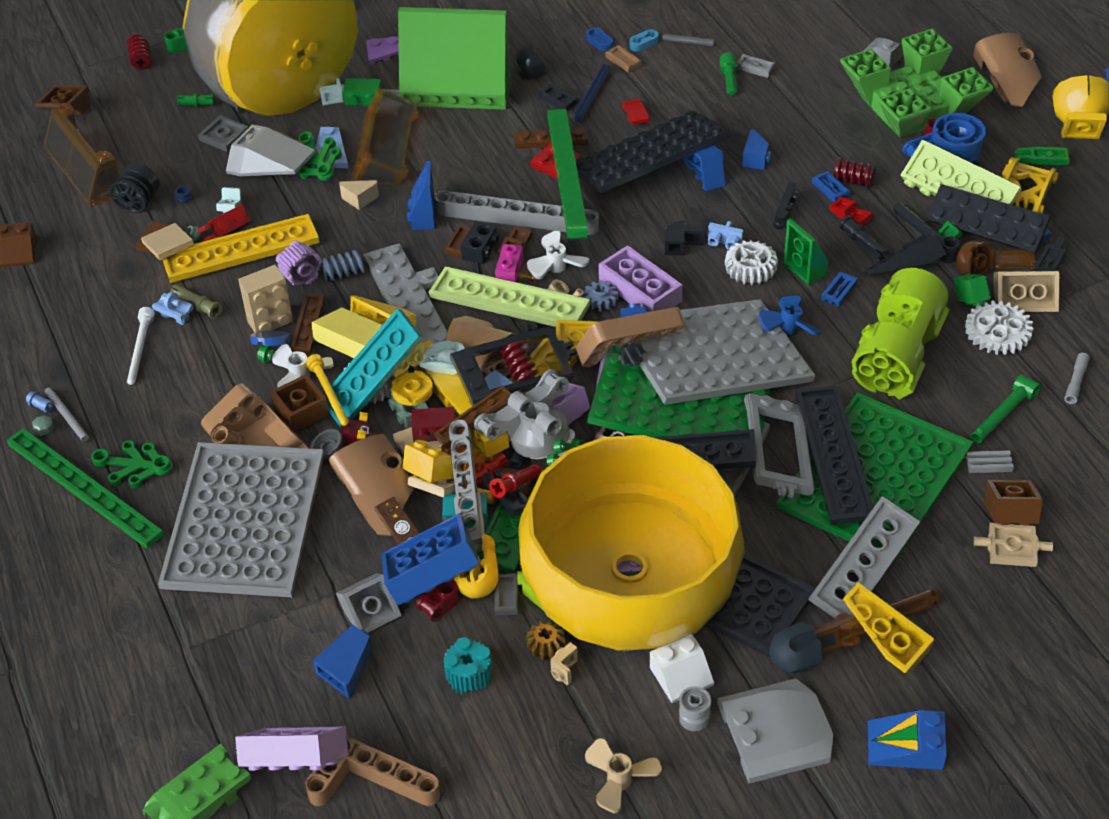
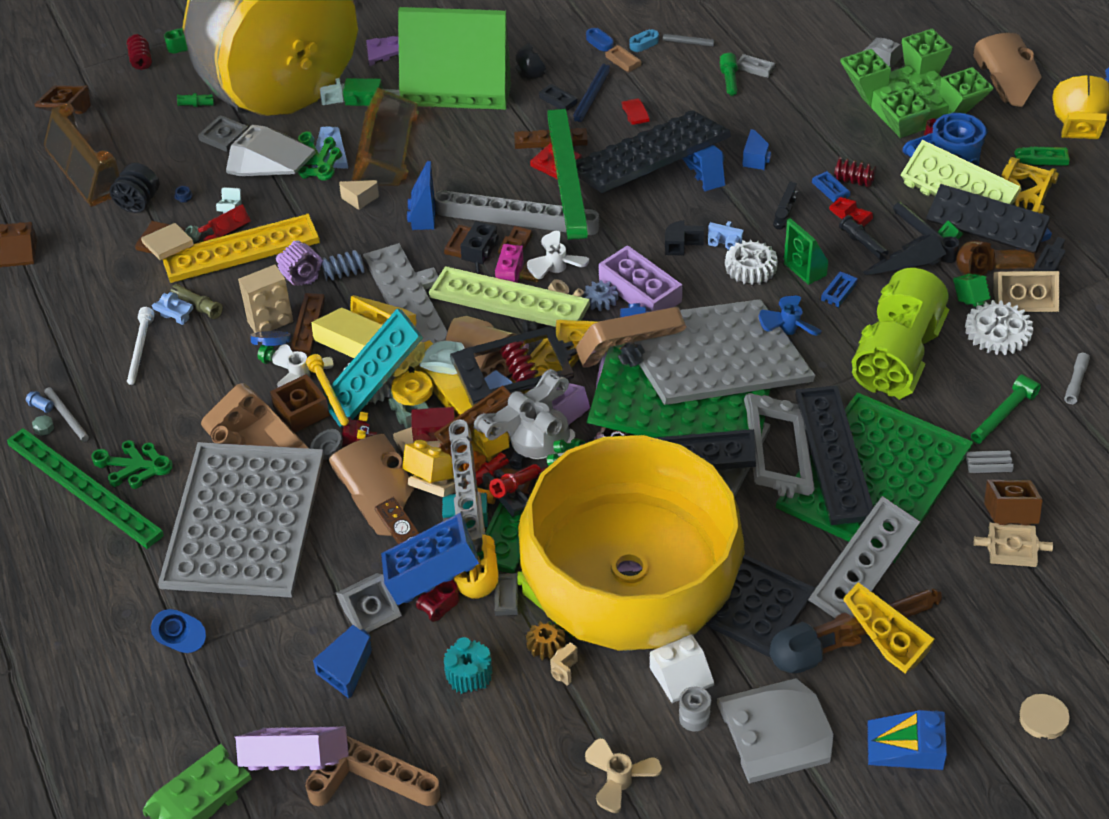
(178, 631): none -> blue piece
(1044, 716): none -> tan tile

